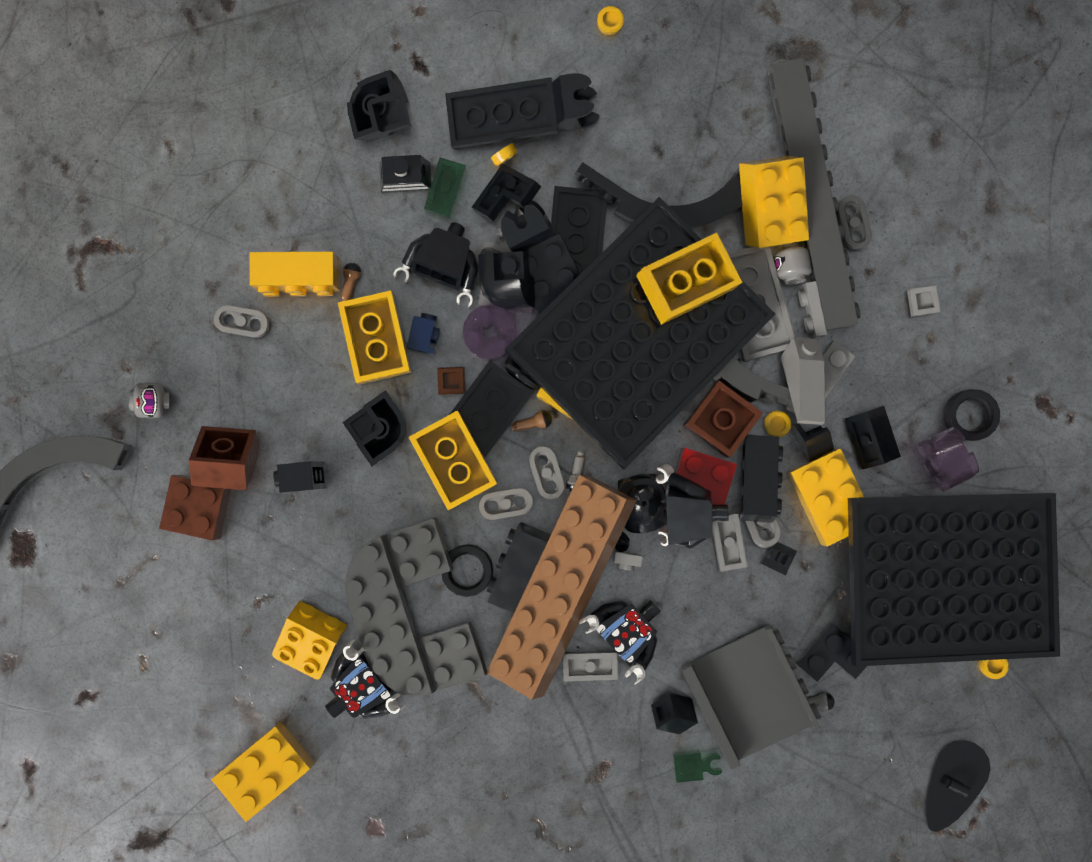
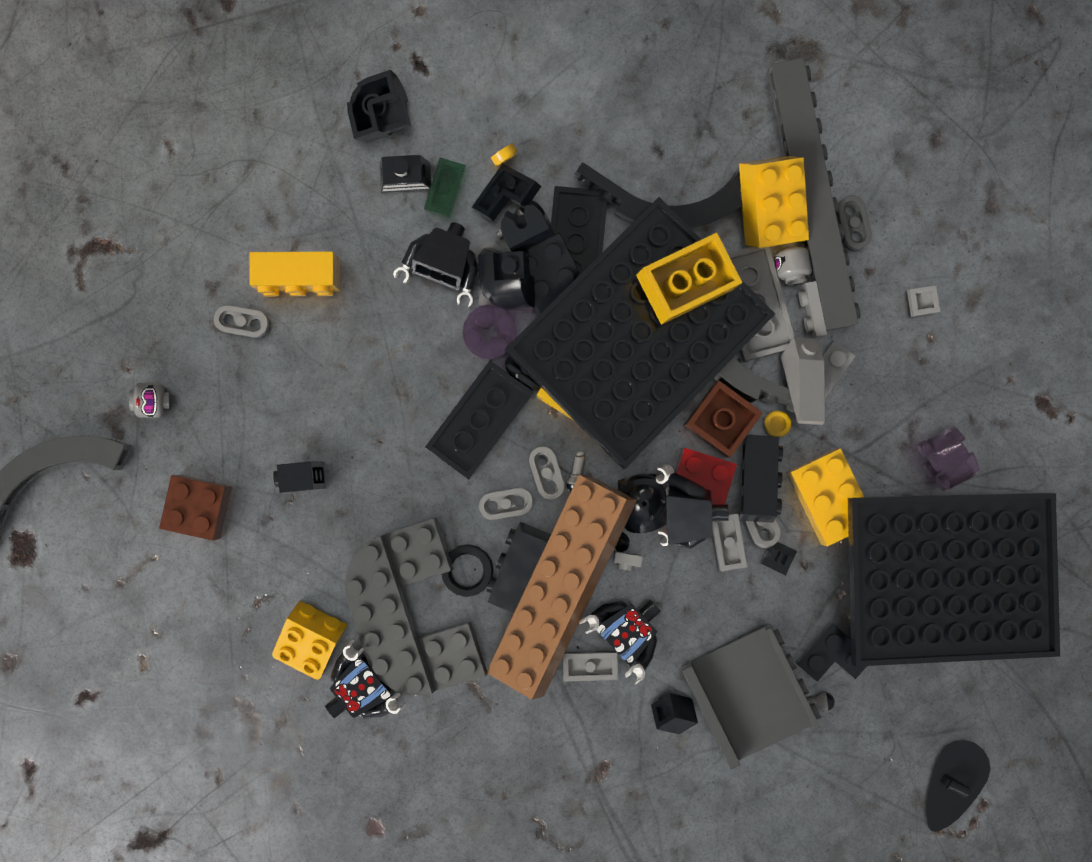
(223, 458): copper brick -> none
(263, 771): yellow brick -> none
(351, 273): medium nougat piece -> none
(374, 337): yellow brick -> none
(377, 428): black brick -> none
(423, 334): dark blue brick -> none
(451, 380): reddish brown tile -> none
(453, 460): yellow brick -> none
(520, 110): black hinge -> none
(540, 420): medium nougat piece -> none
(610, 20): yellow tile -> none
(690, 766): clear green plate -> none
(814, 442): black panel -> none
(873, 437): black panel -> none
(987, 400): black tyre -> none
(994, 668): yellow tile -> none

